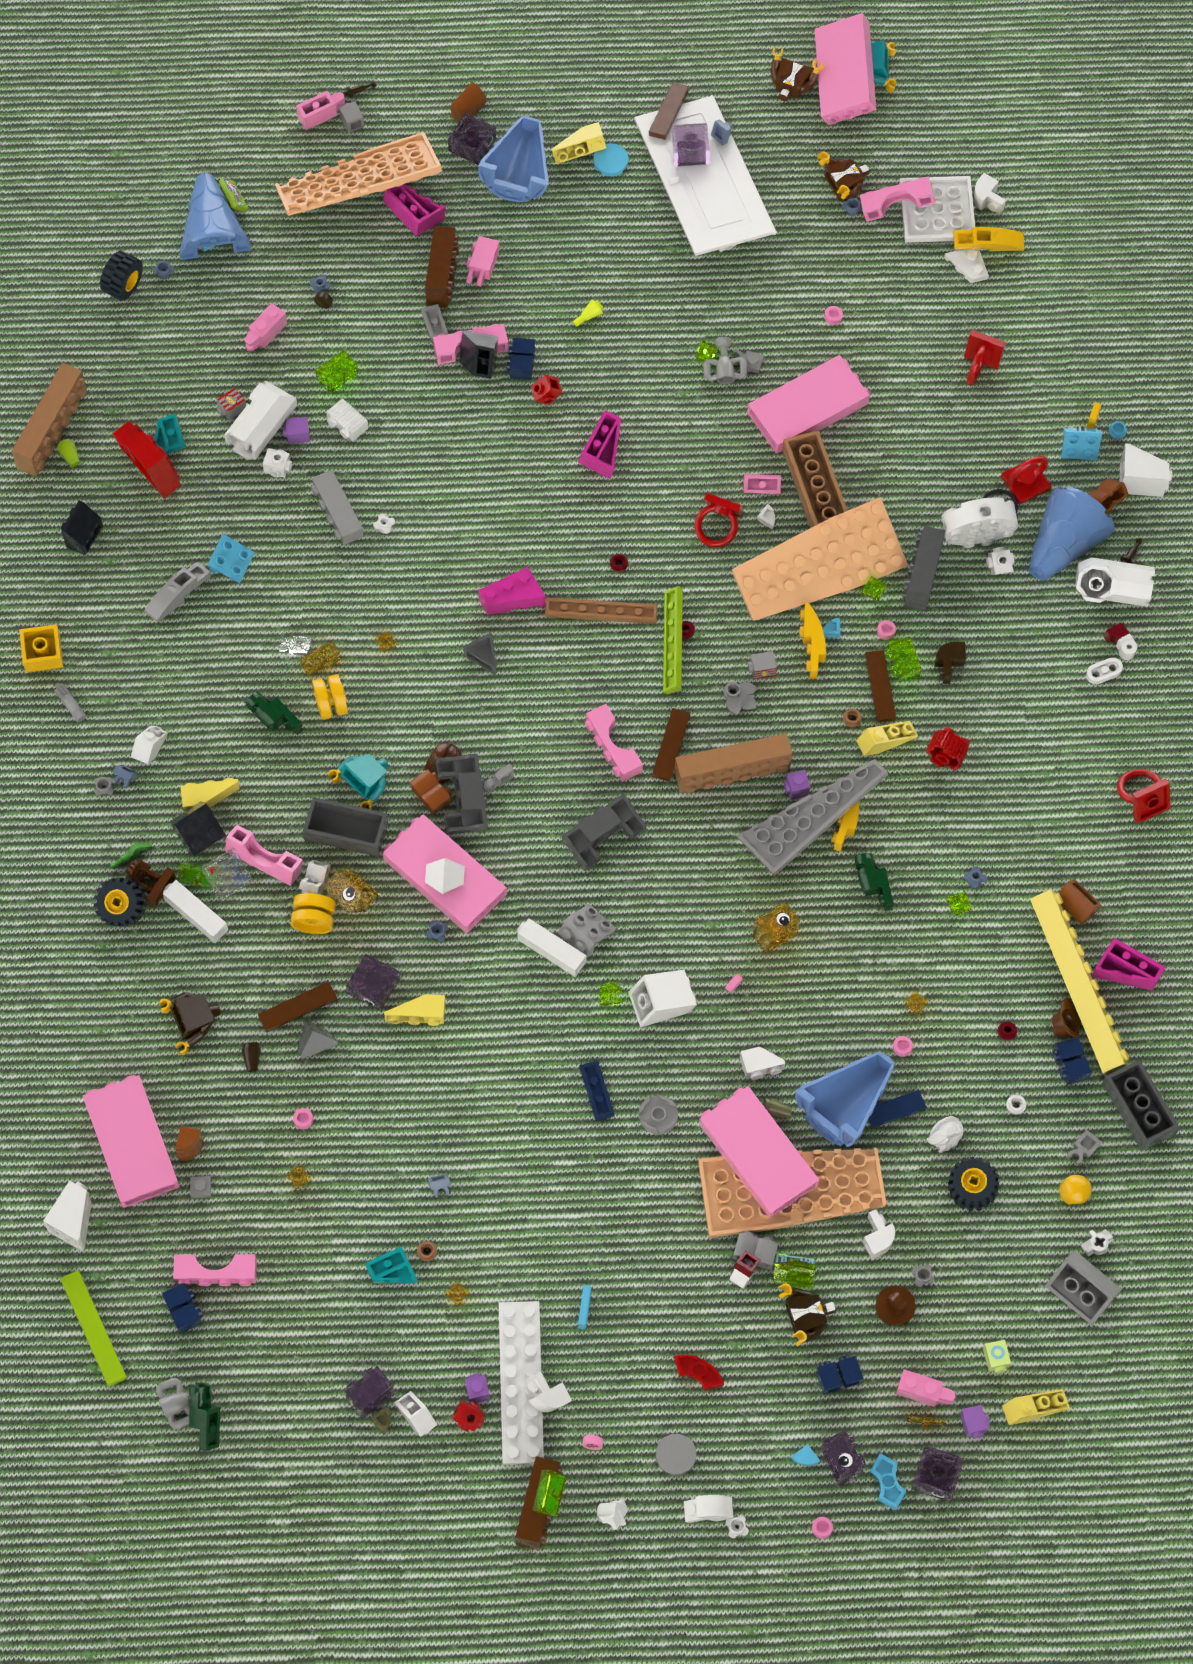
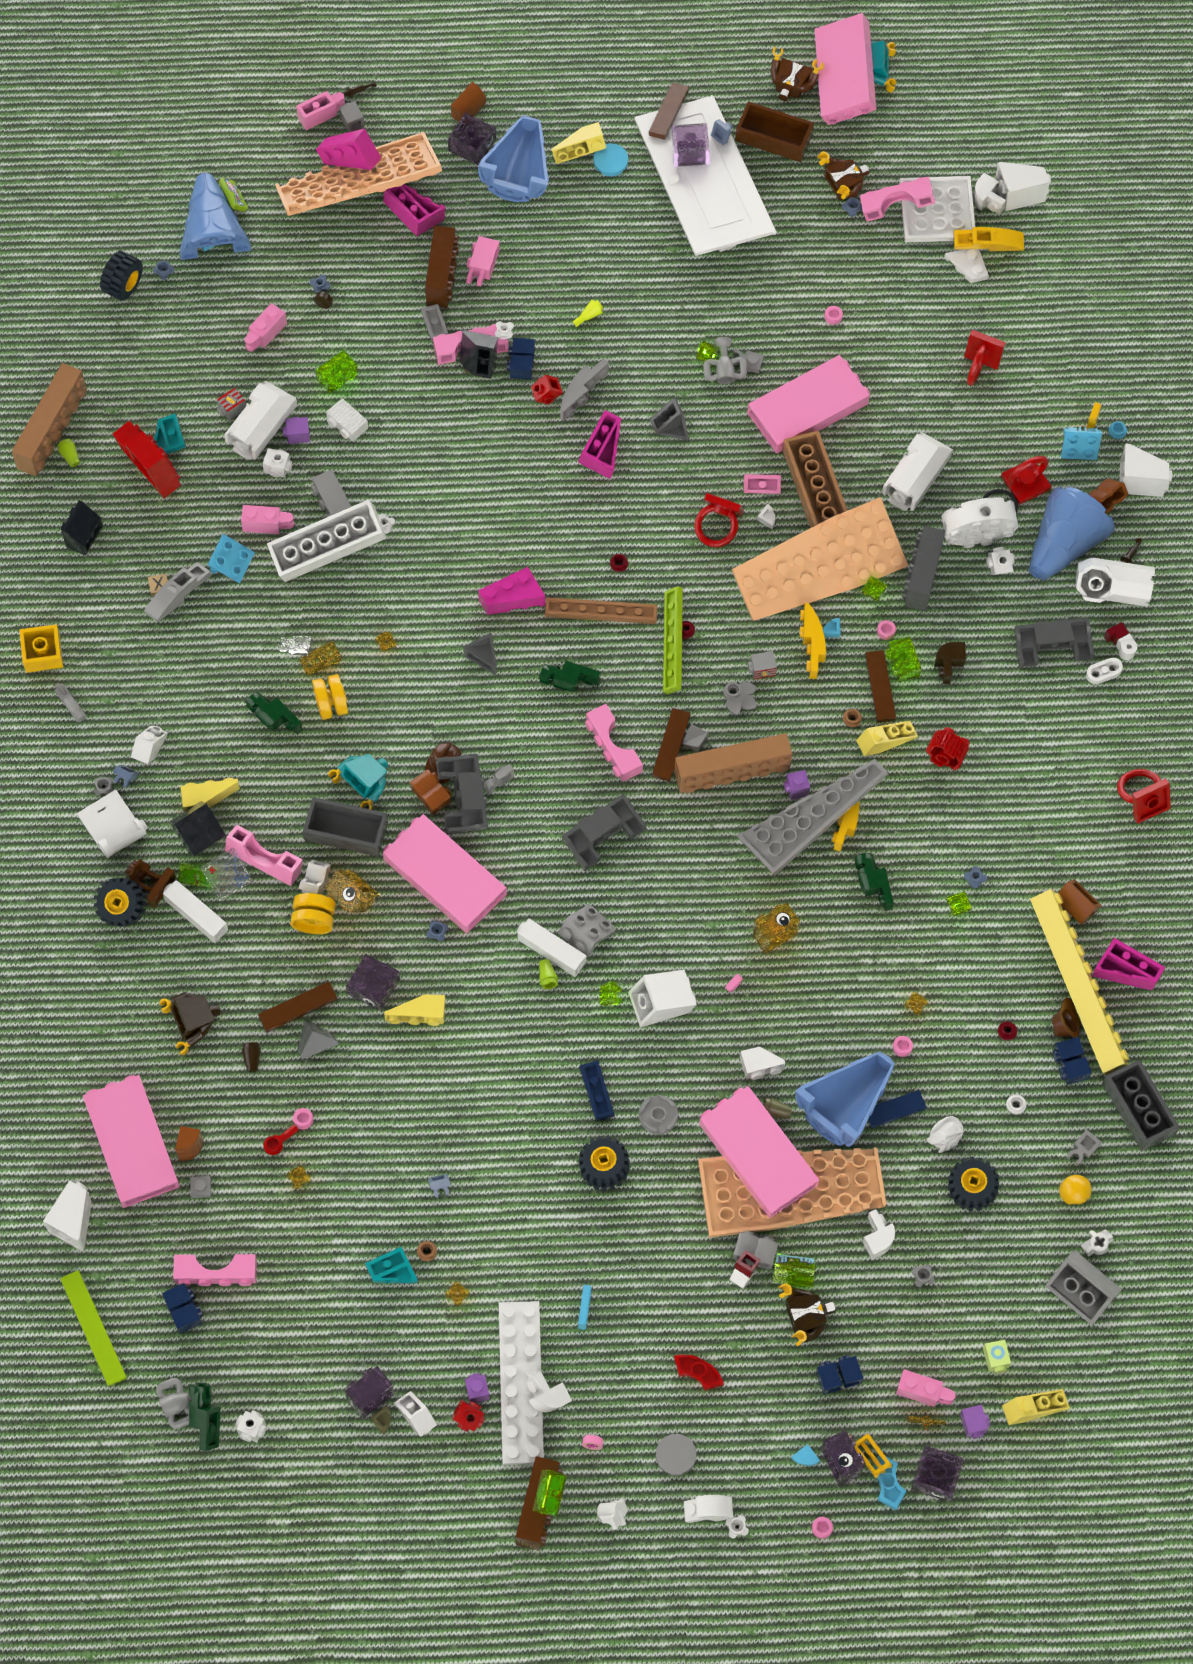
(112, 824): none -> white door
(134, 851): bright green hand -> none
(156, 583): none -> tan tile
(251, 1433): none -> white brick
(265, 519): none -> bright pink hinge
(274, 1144): none -> red plate
(326, 540): none -> white brick
(349, 150): none -> dark pink wedge
(444, 875): white slope -> none
(504, 334): none -> white plate
(547, 975): none -> lime cone
(569, 676): none -> dark green plate
(577, 391): none -> light grey slope
(604, 1163): none -> black wheel
(670, 421): none -> dark grey slope
(695, 738): none -> light grey slope
(774, 131): none -> reddish brown piece
(881, 1468): none -> yellow tile
(895, 1306): reddish brown tile -> none
(916, 472): none -> white brick
(1021, 184): none -> white slope
(1053, 636): none -> dark grey bracket

